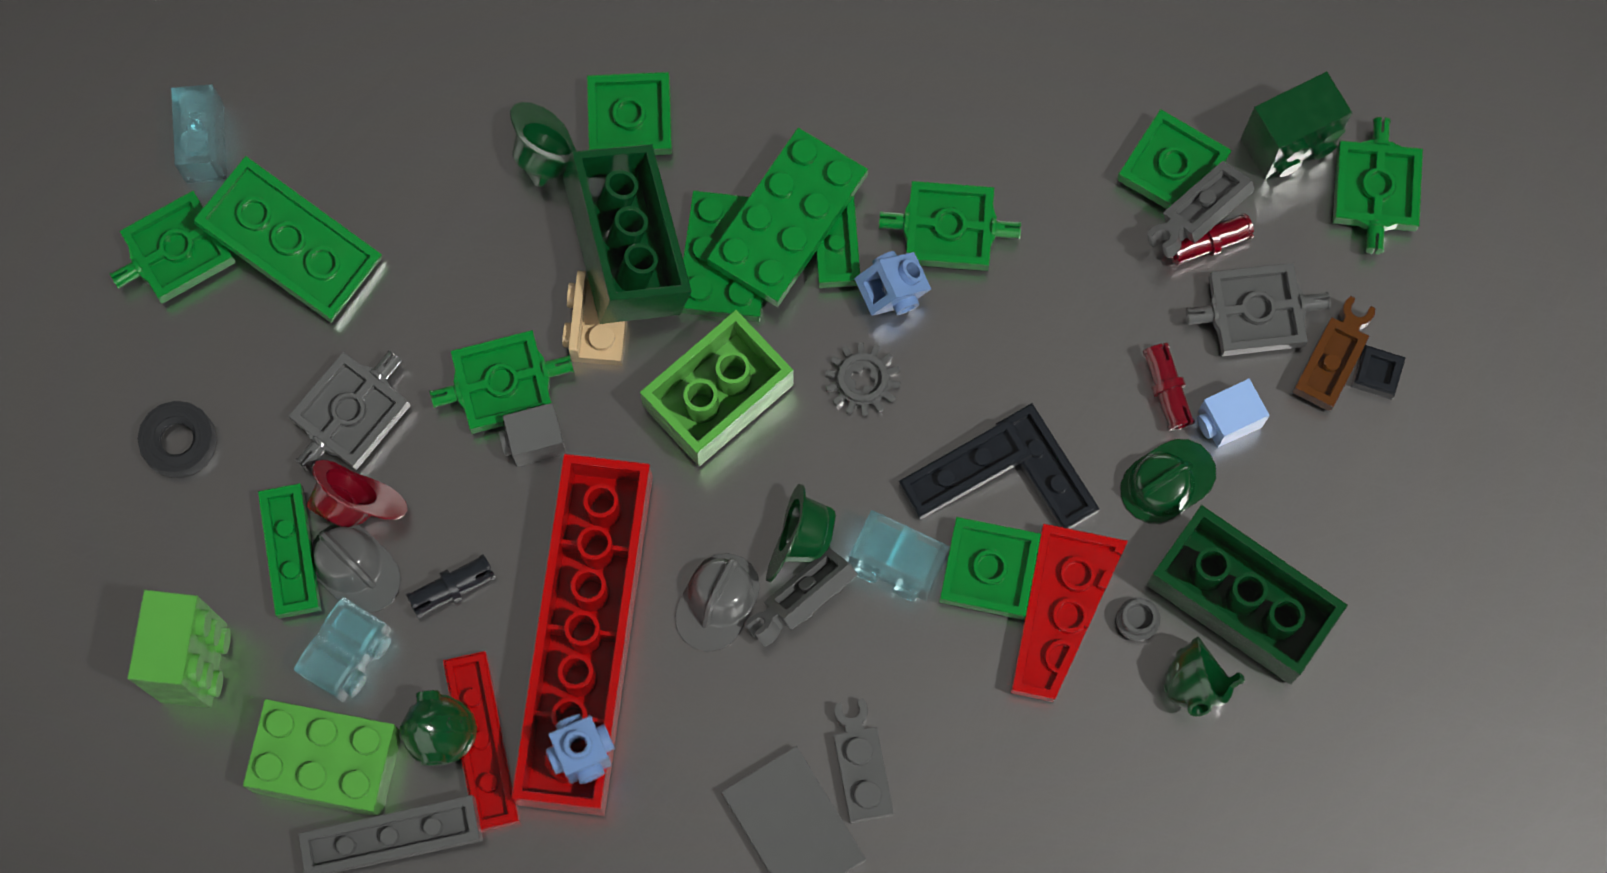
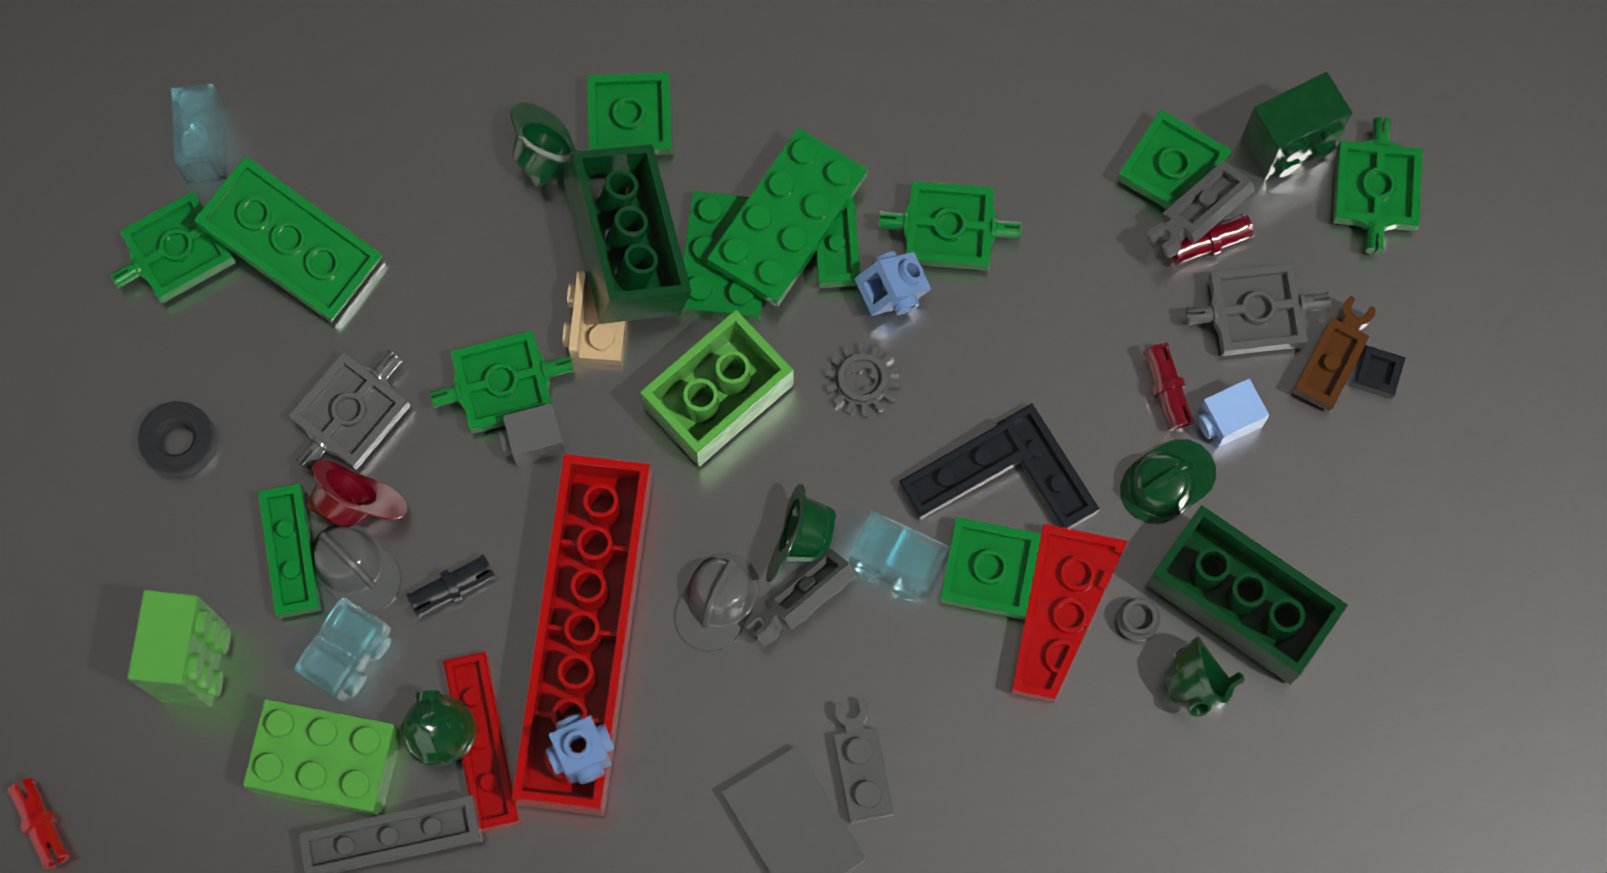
(38, 823): none -> red pin

